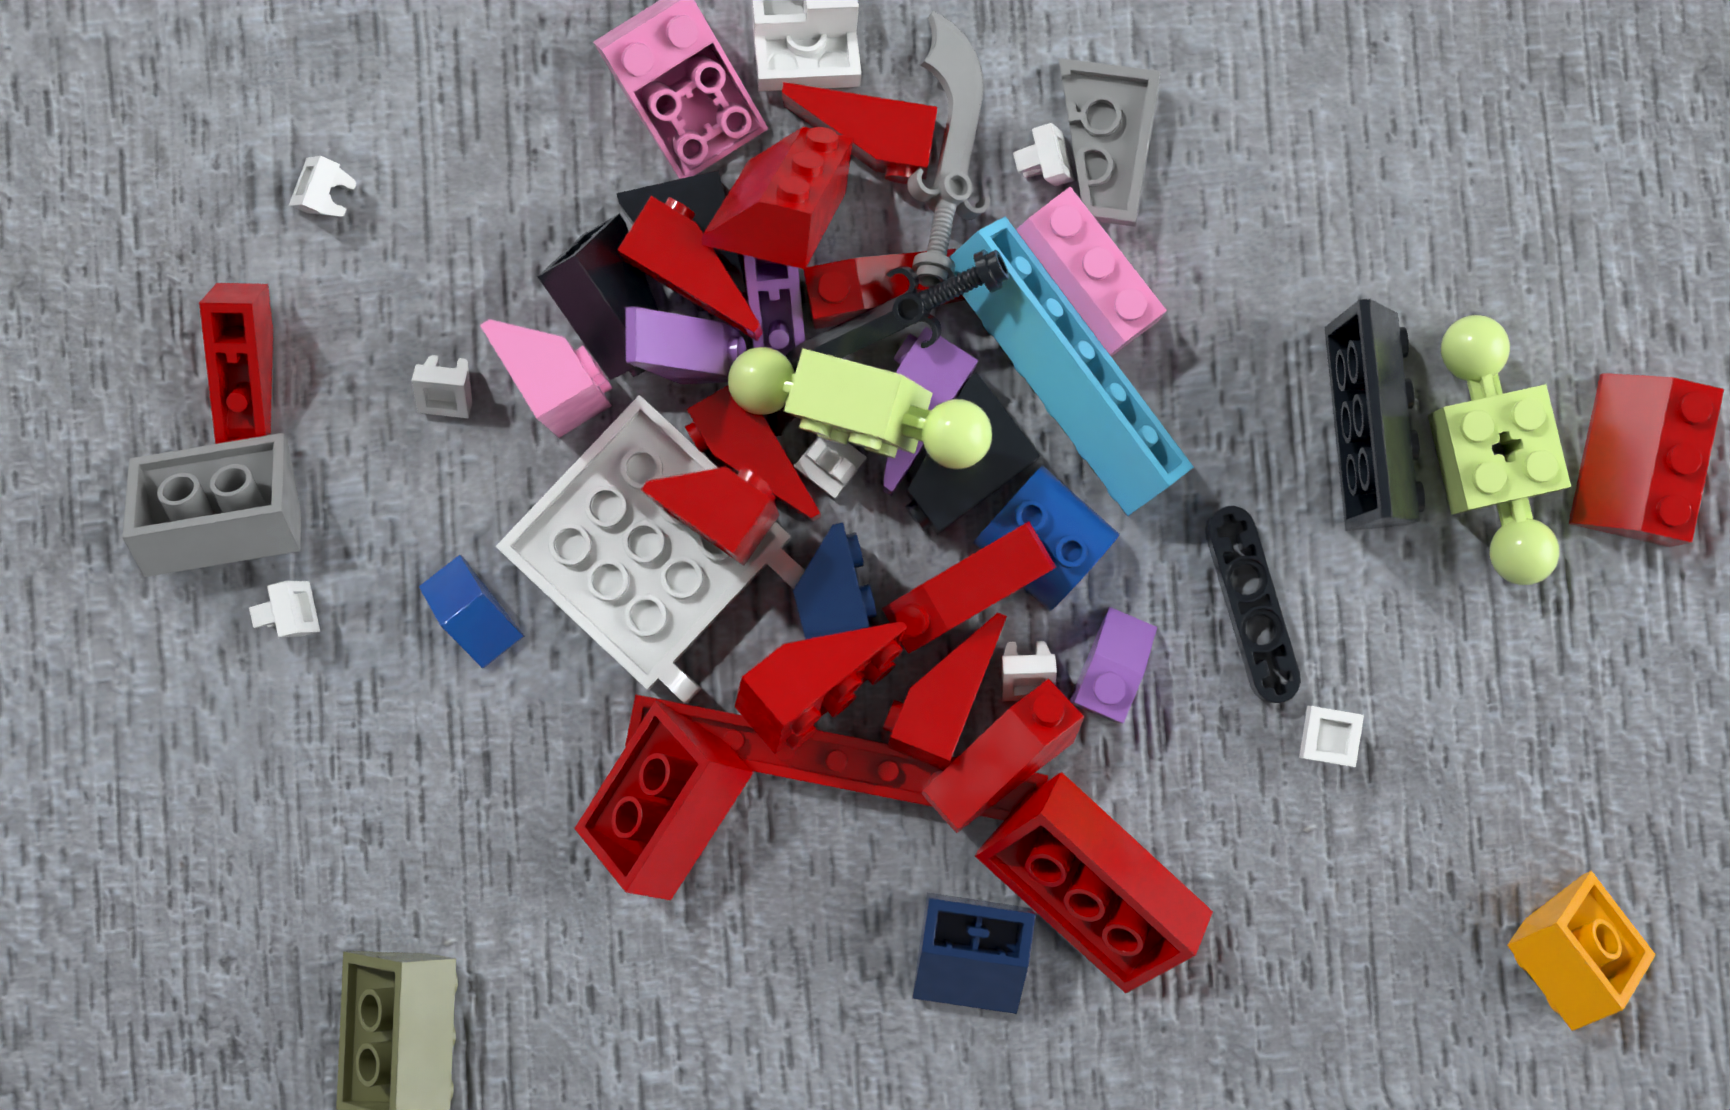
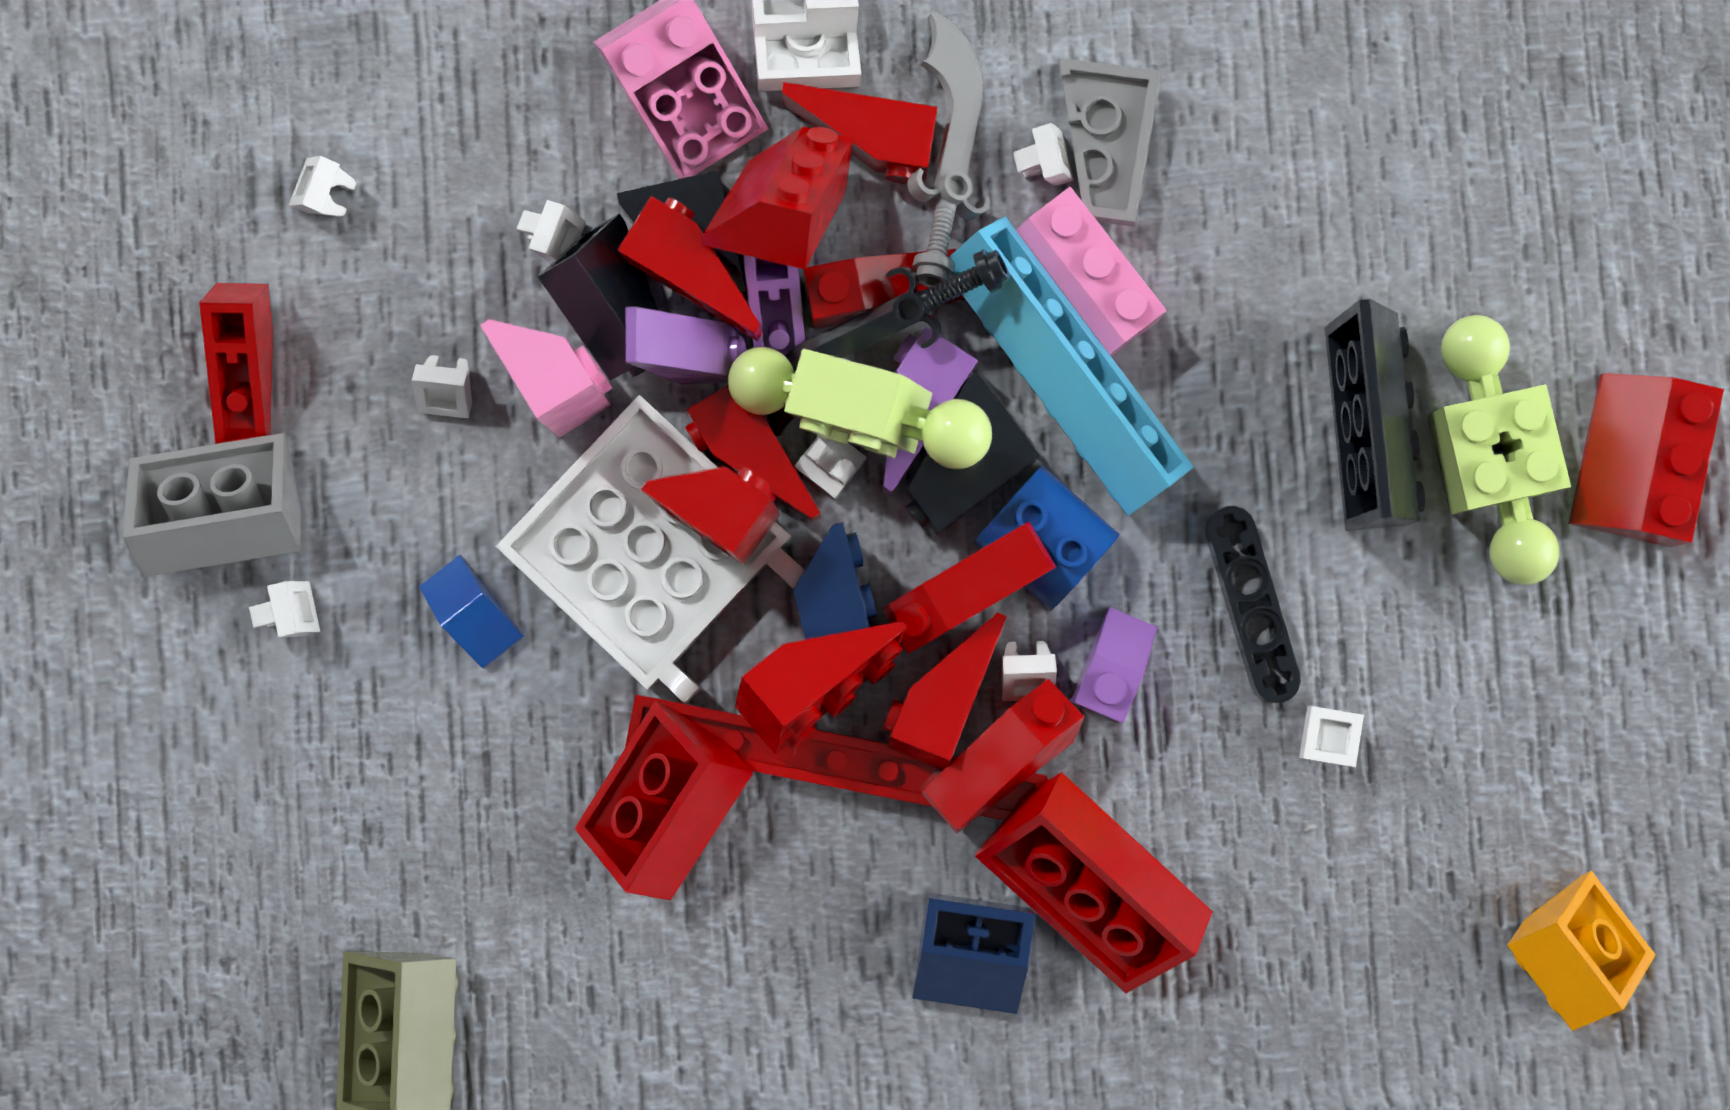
(552, 230): none -> white tile

